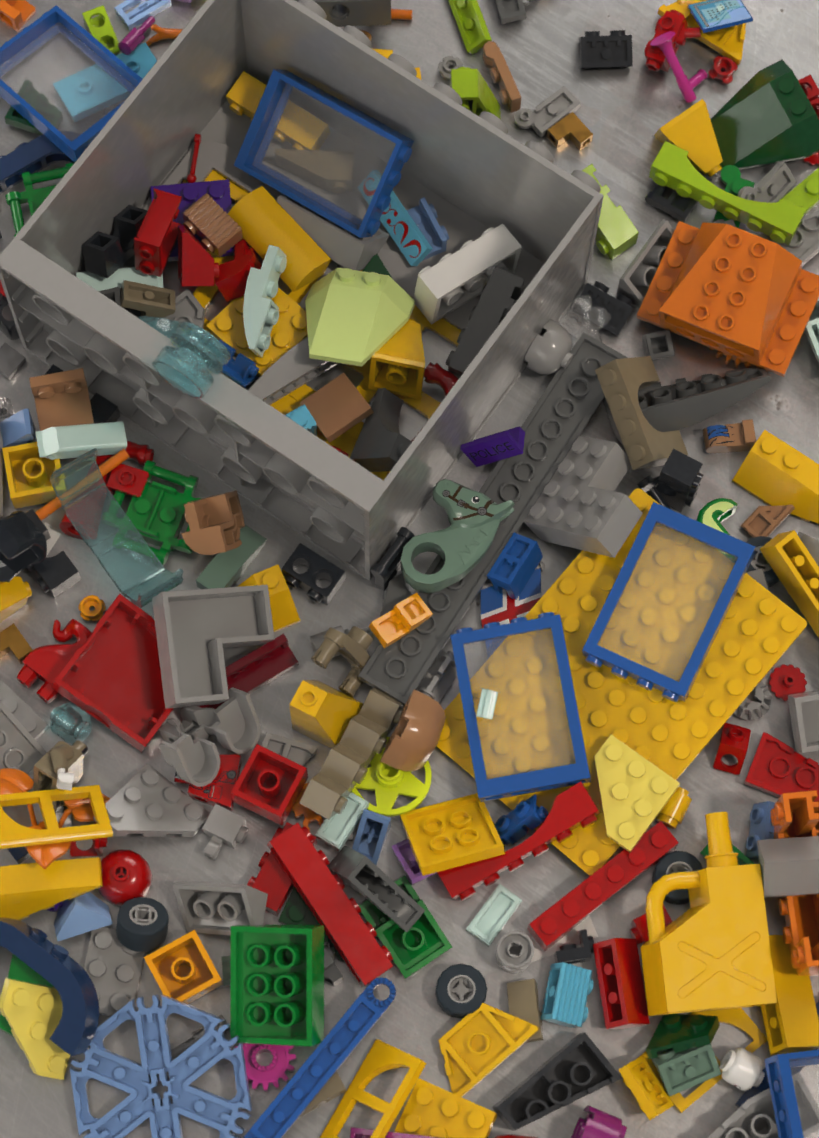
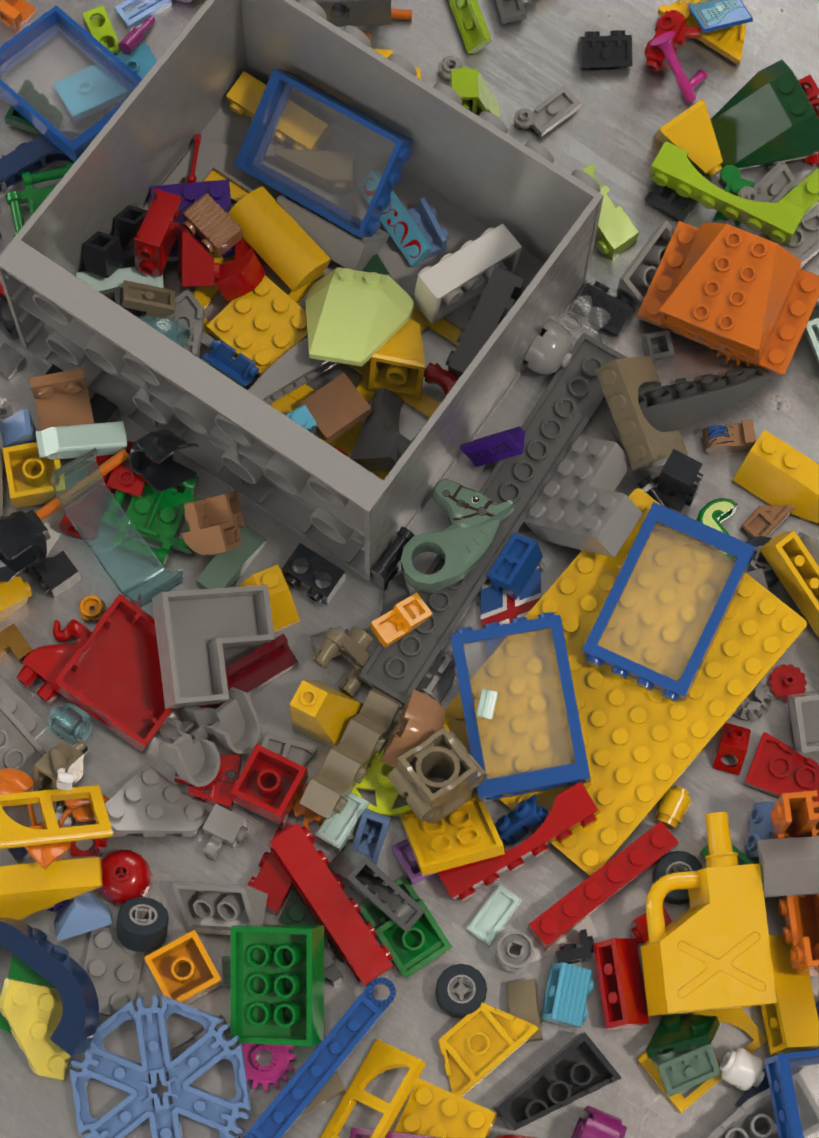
(158, 466): none -> black piece
(163, 33): orange bar -> none
(191, 360): clear light blue wheel -> none
(258, 308): light aqua slope -> none
(437, 757): none -> dark tan piece
(501, 74): medium nougat hinge -> none
(570, 128): pearl gold piece -> none
(630, 791): light yellow plate -> none
(646, 1087): yellow bracket -> none
(723, 63): red plate -> none

